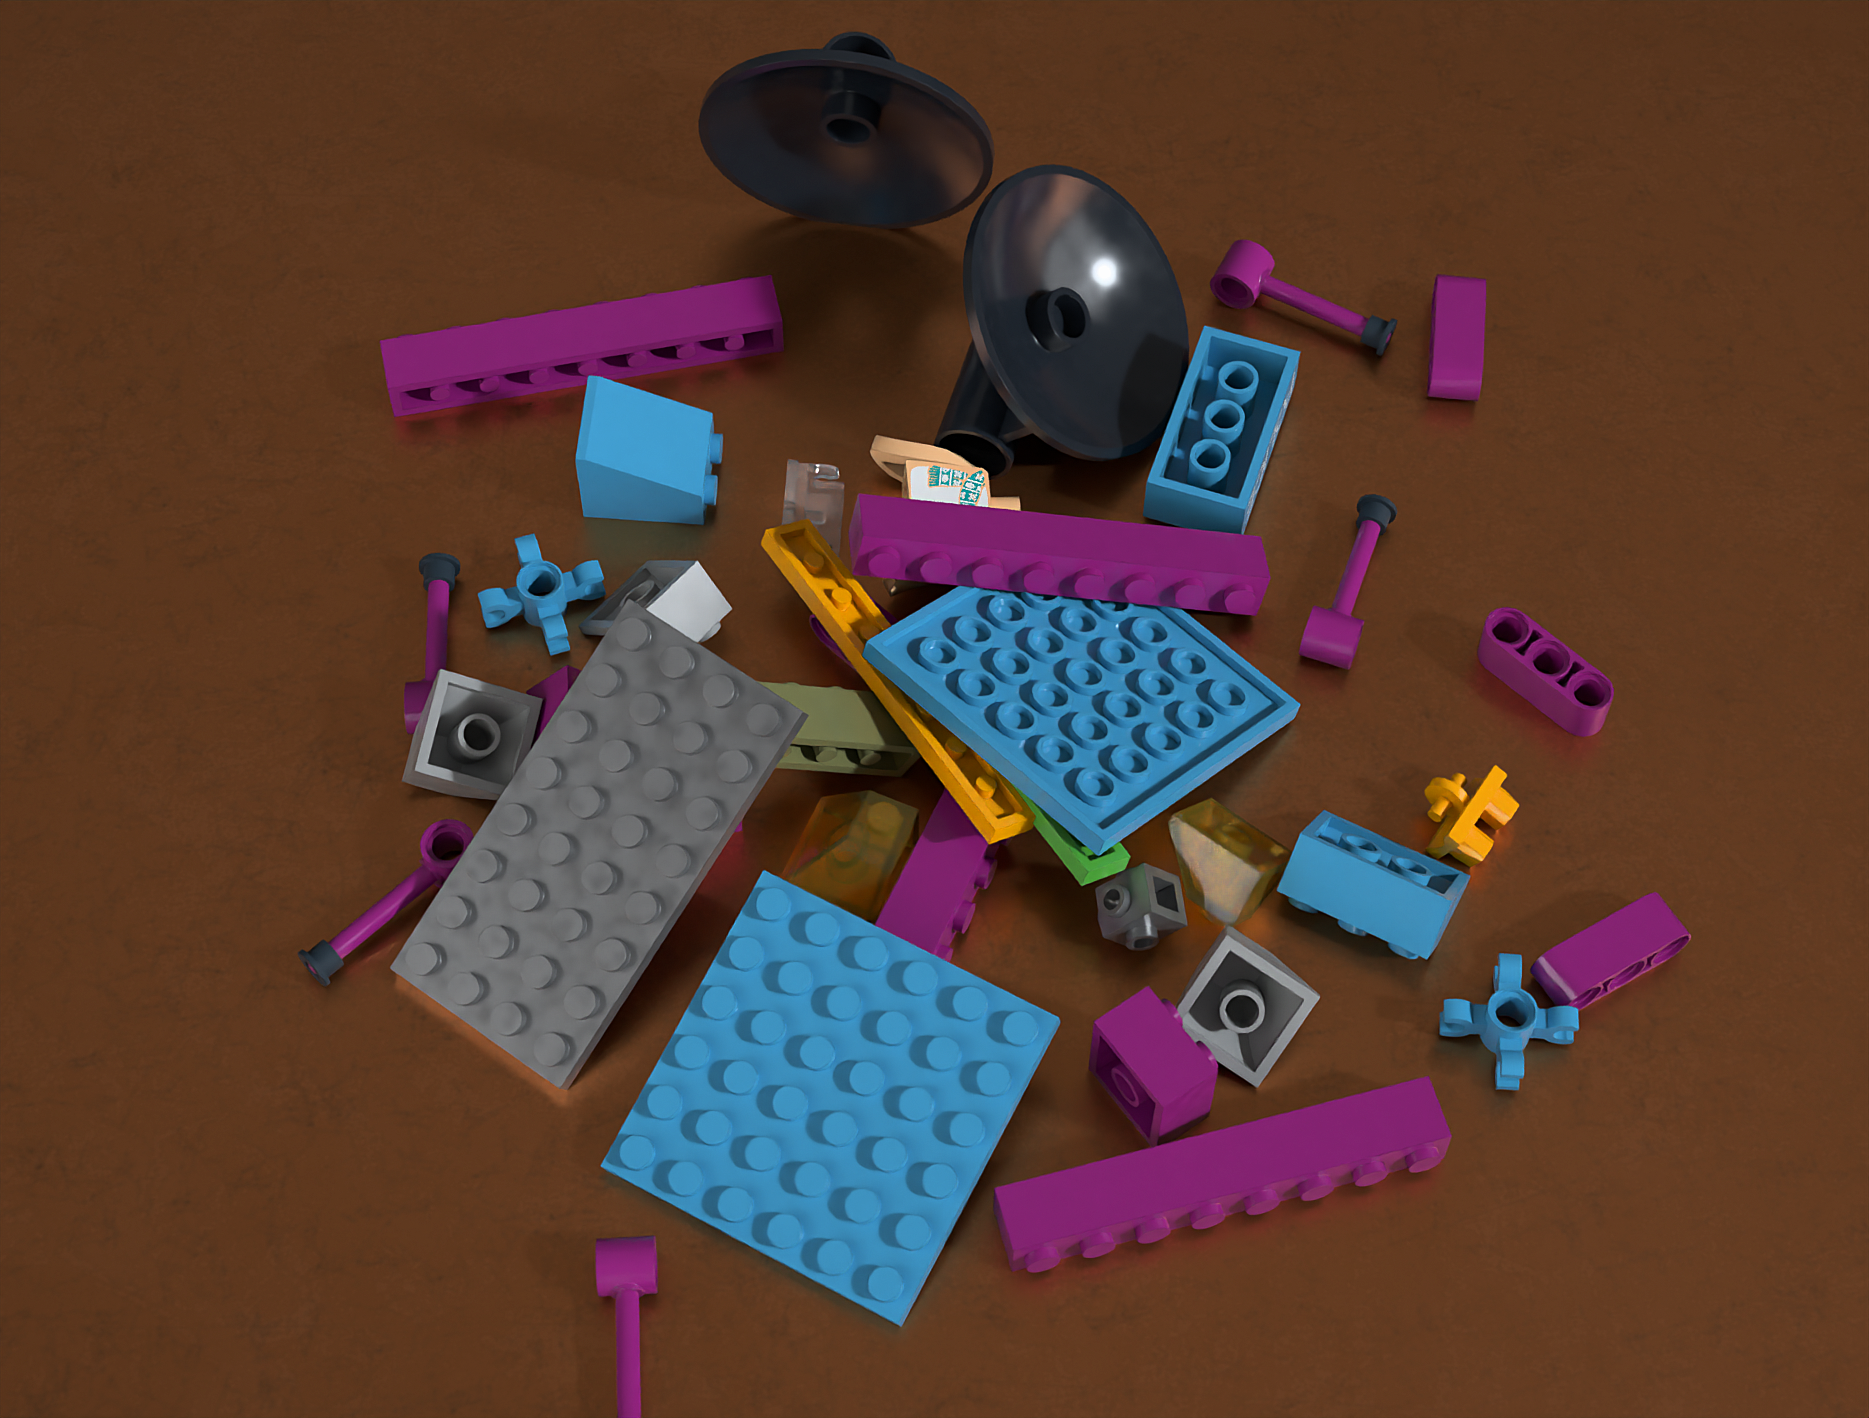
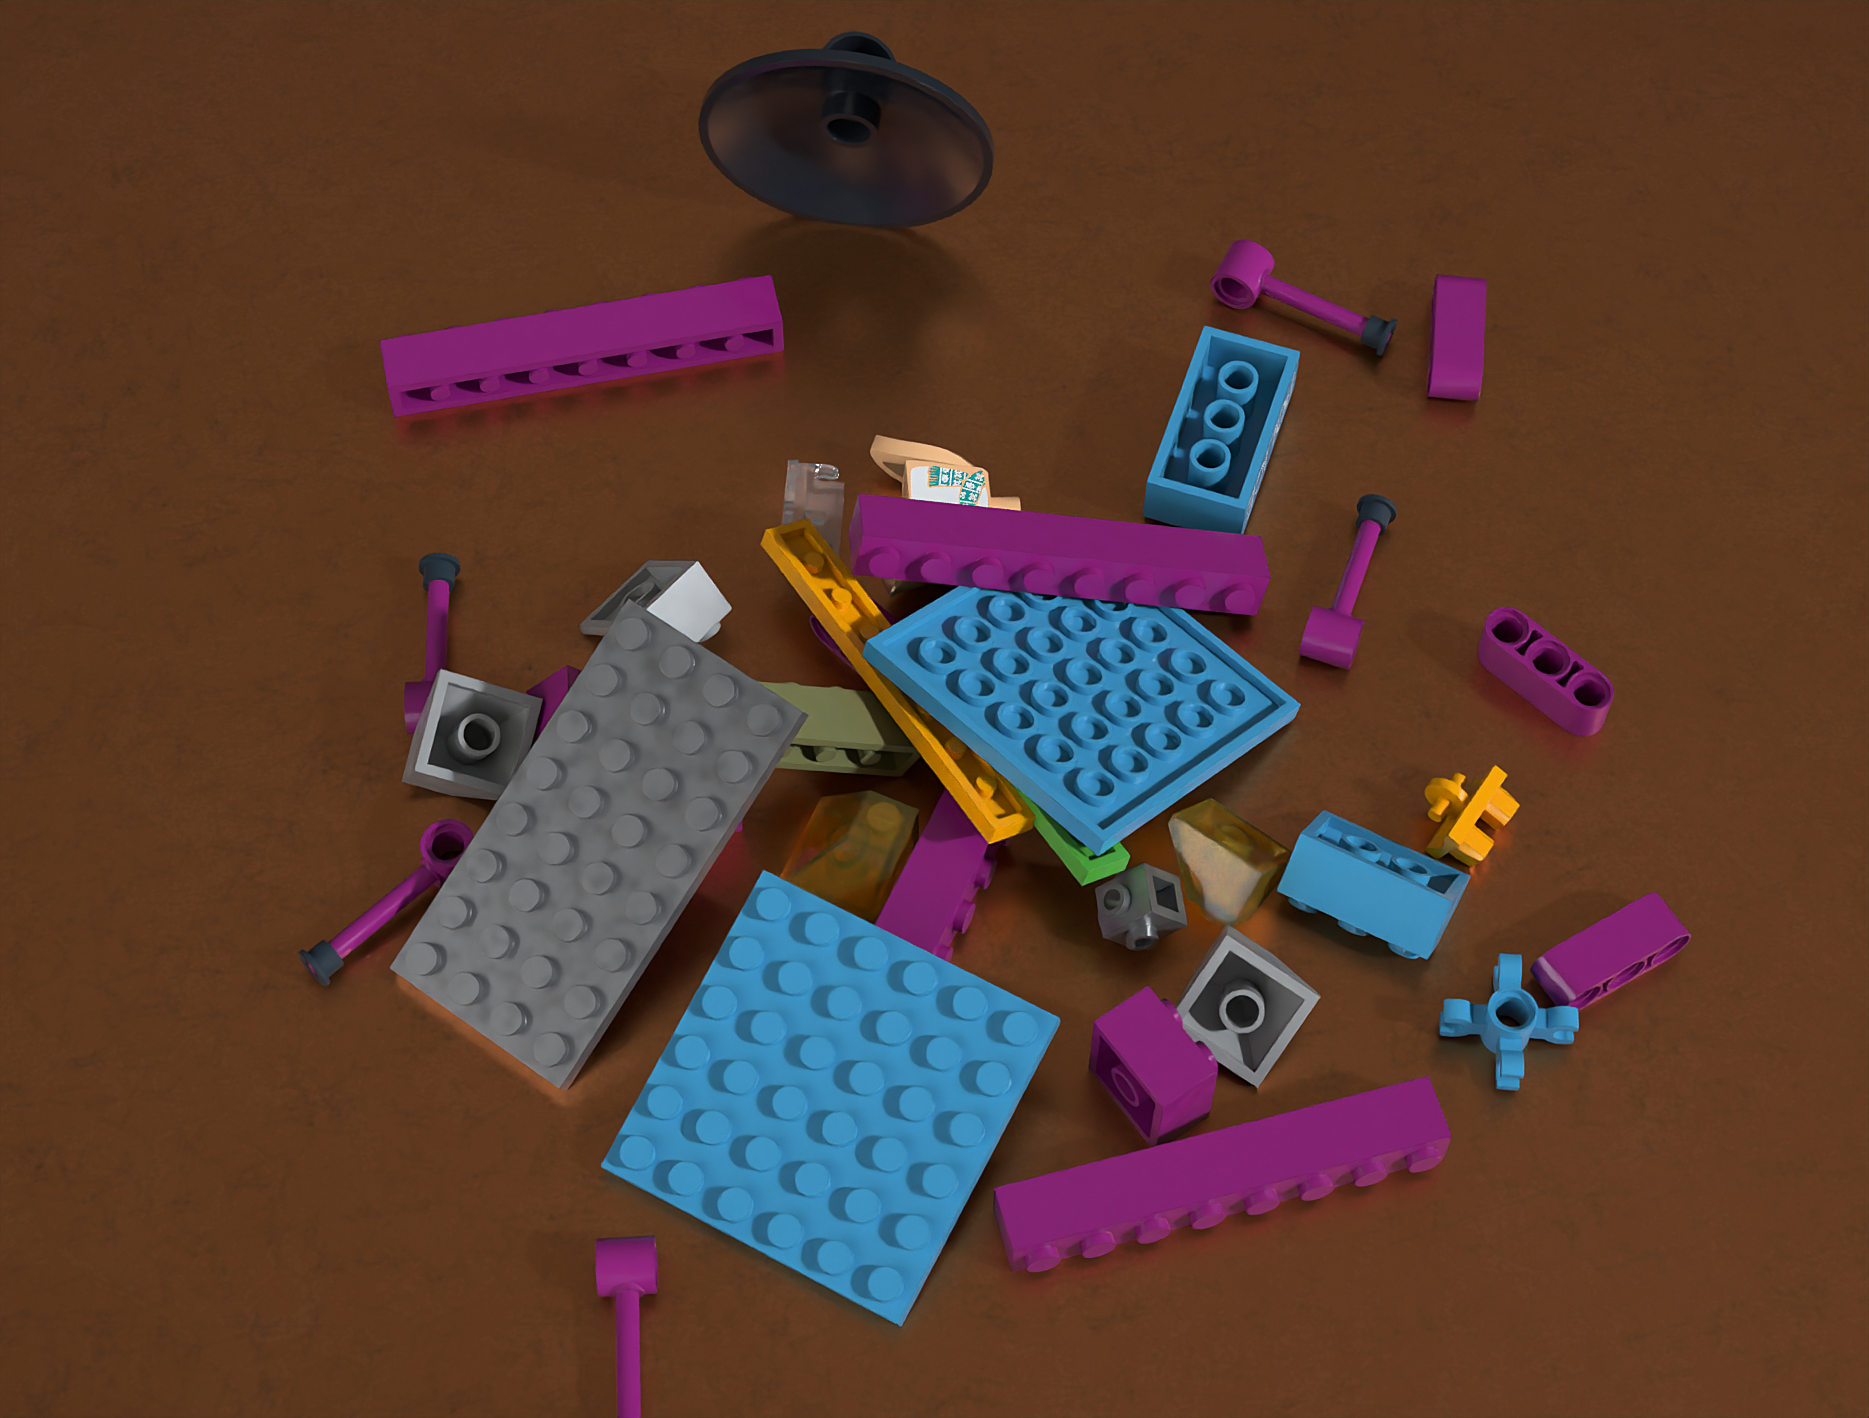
(542, 611): dark azure pin -> none
(645, 456): dark azure slope -> none
(1067, 325): black dish -> none

